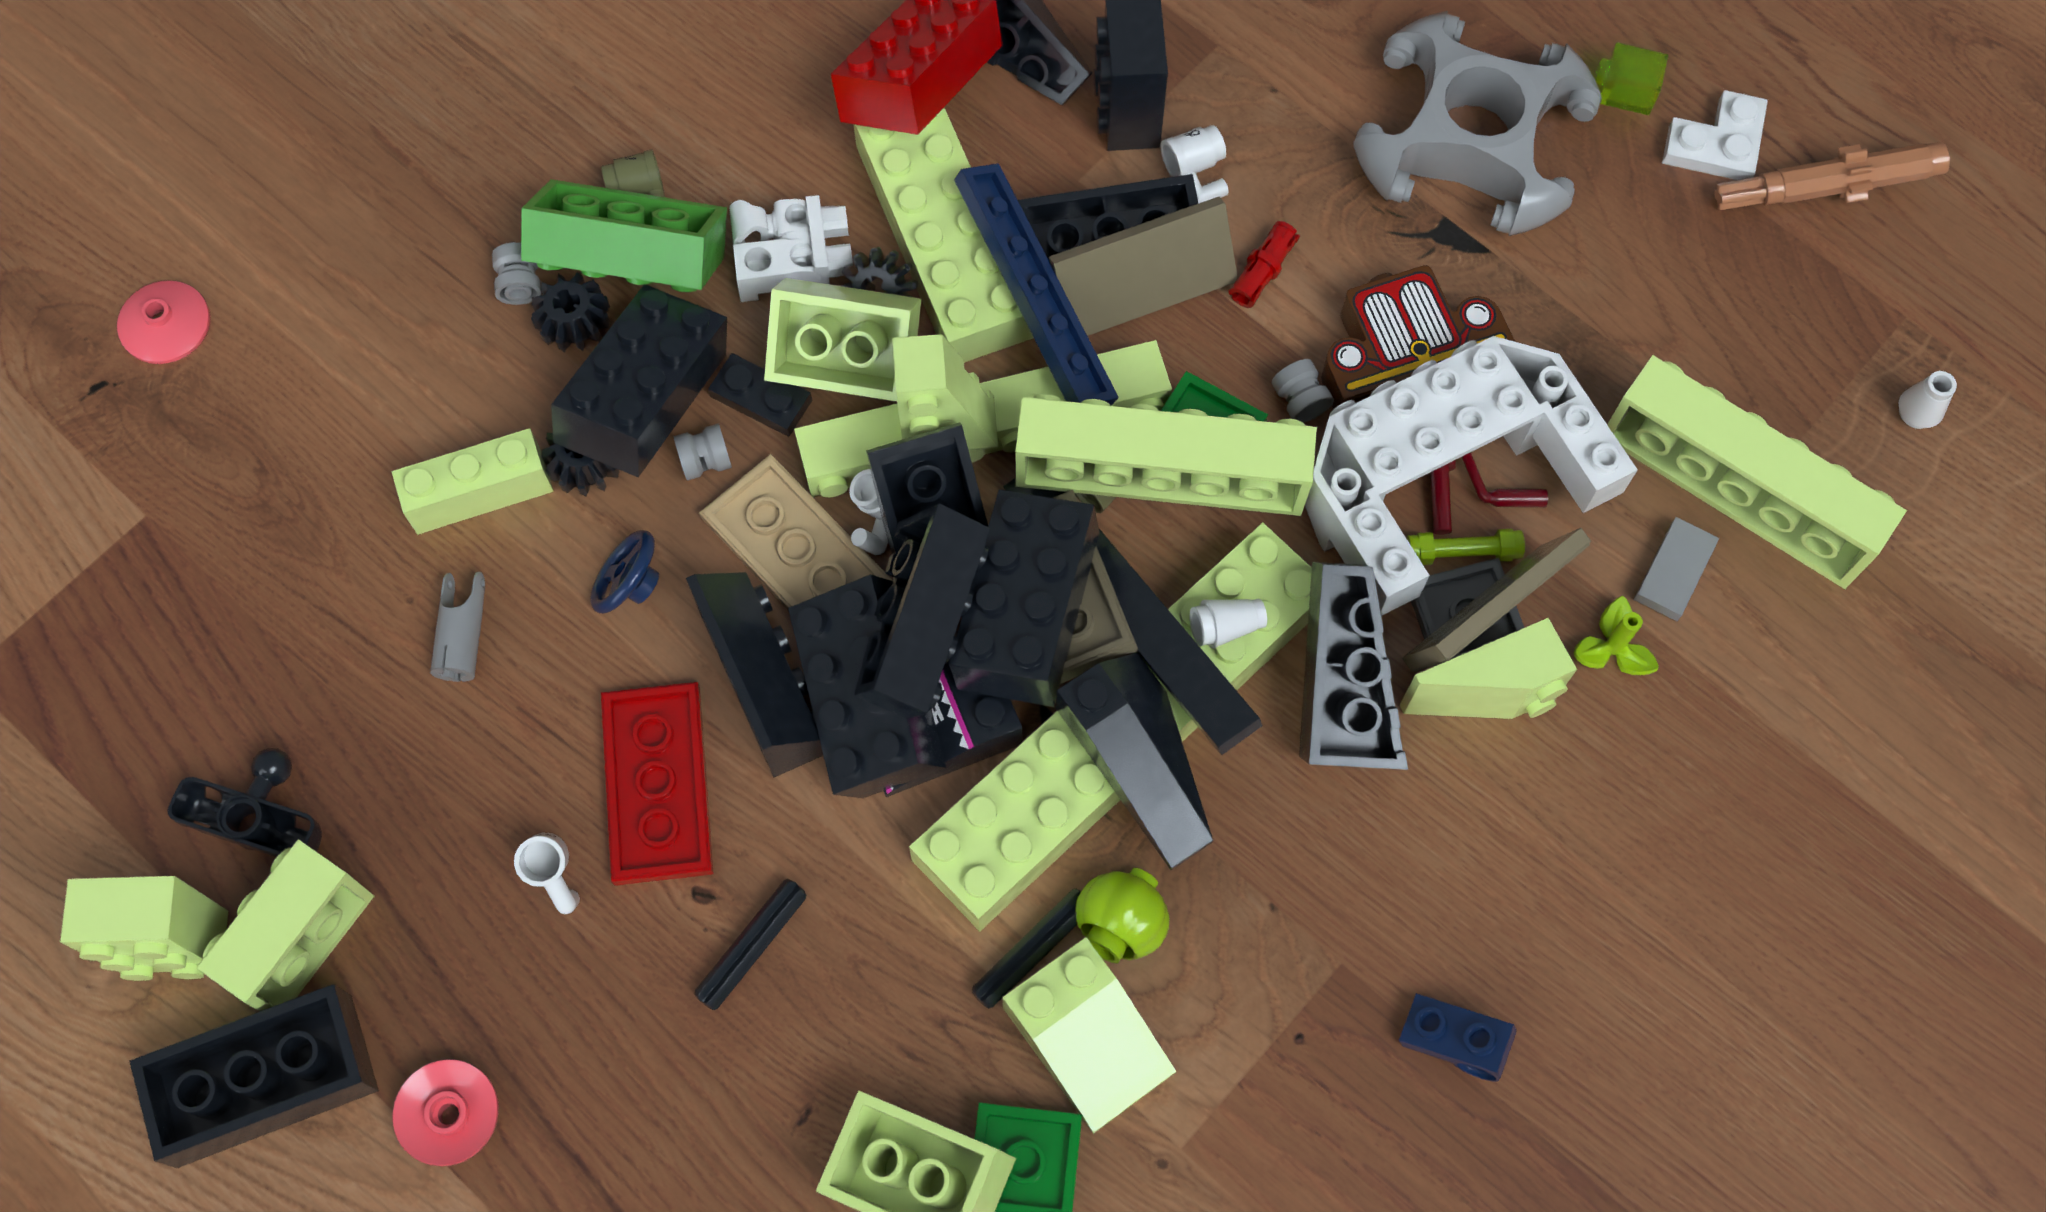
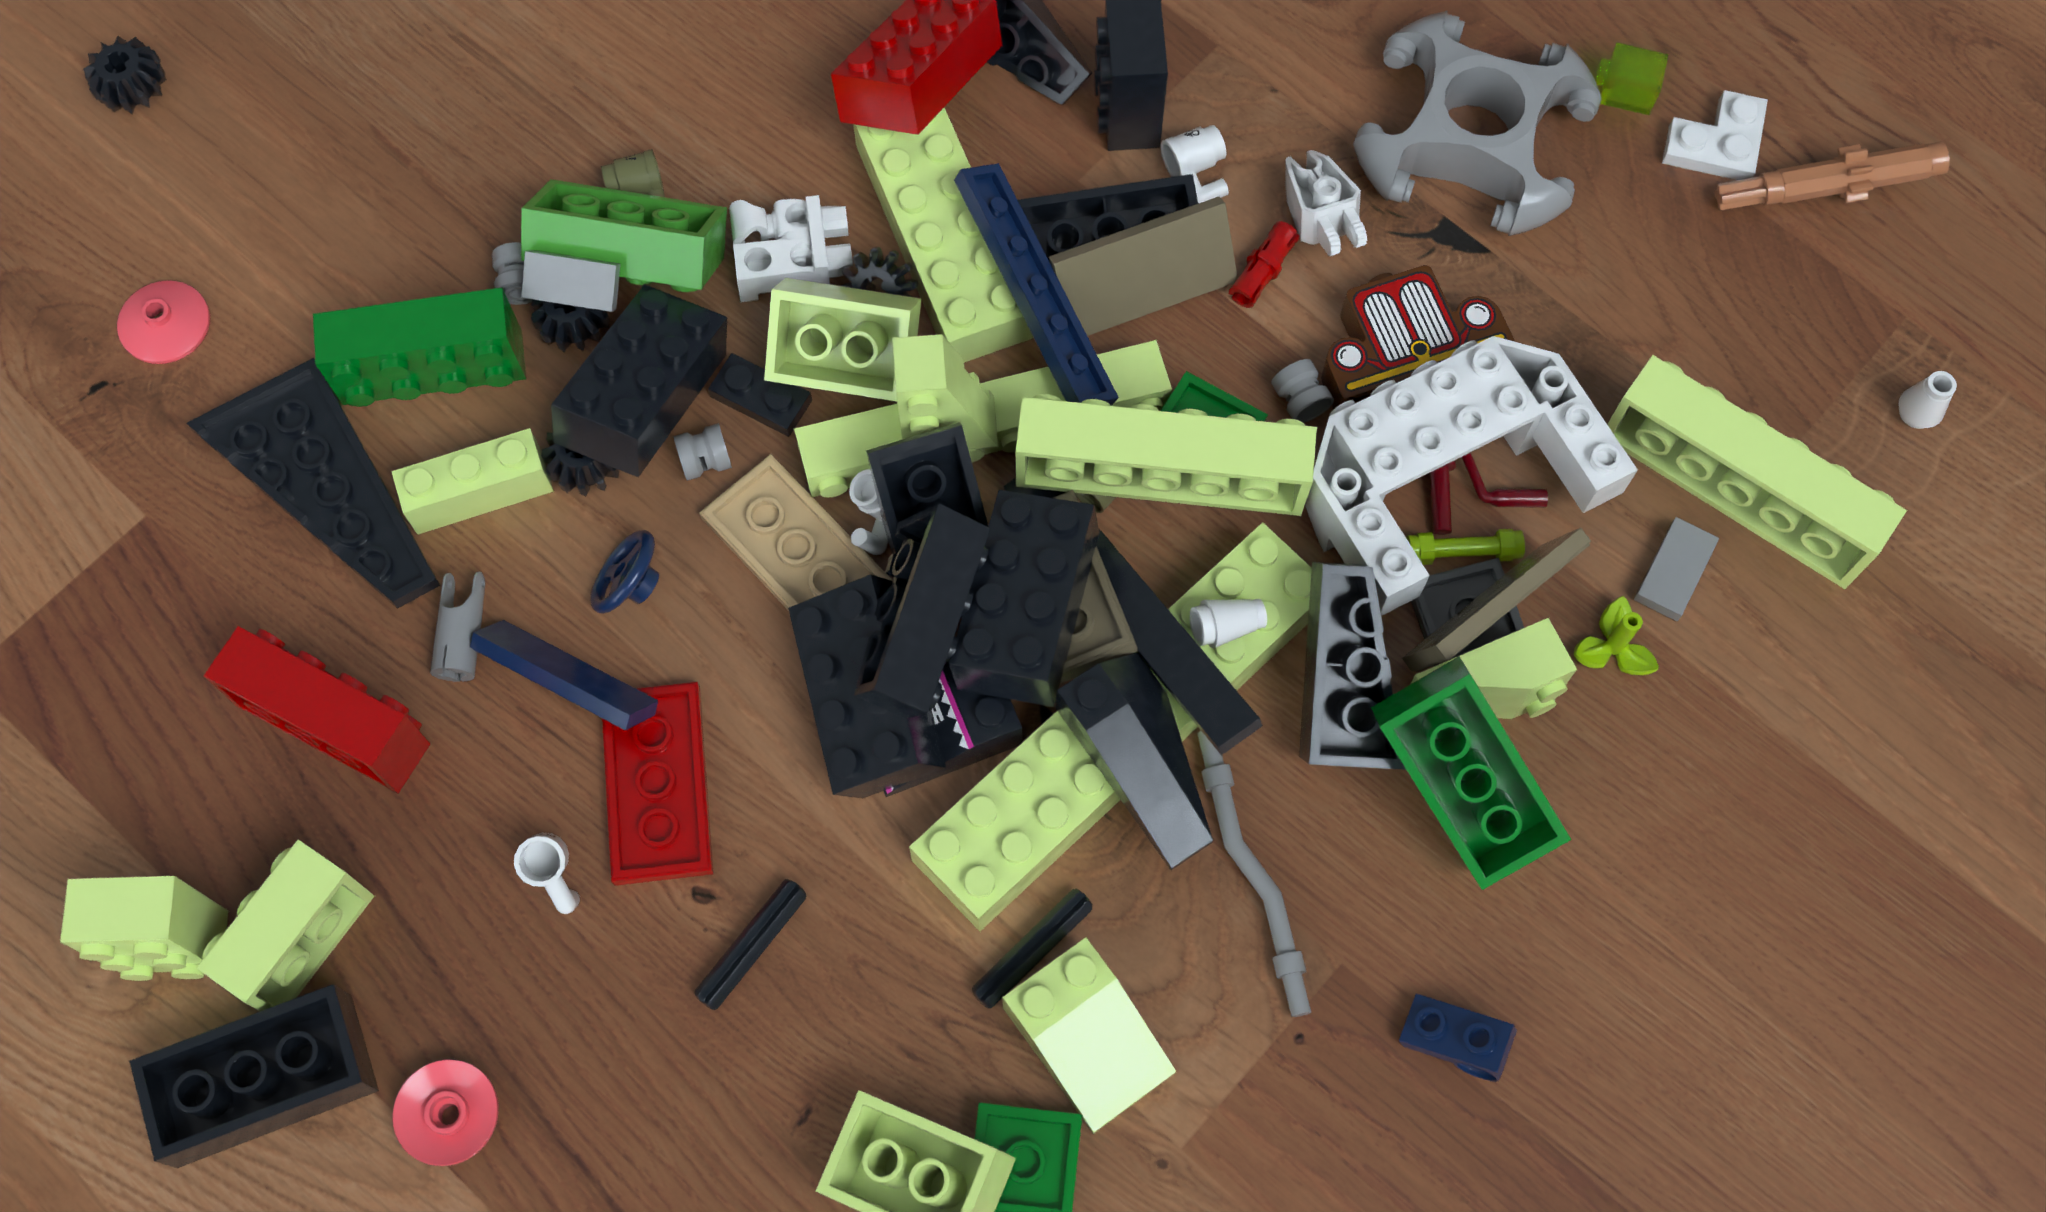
(124, 74): none -> black gear
(274, 824): black piece -> none
(311, 463): none -> black wing
(318, 707): none -> red brick
(419, 347): none -> green brick
(564, 674): none -> dark blue tile
(570, 280): none -> light grey tile
(757, 668): black slope -> none
(1123, 915): lime plant -> none
(1288, 962): none -> light grey bar
(1323, 203): none -> white hinge
(1470, 773): none -> green brick

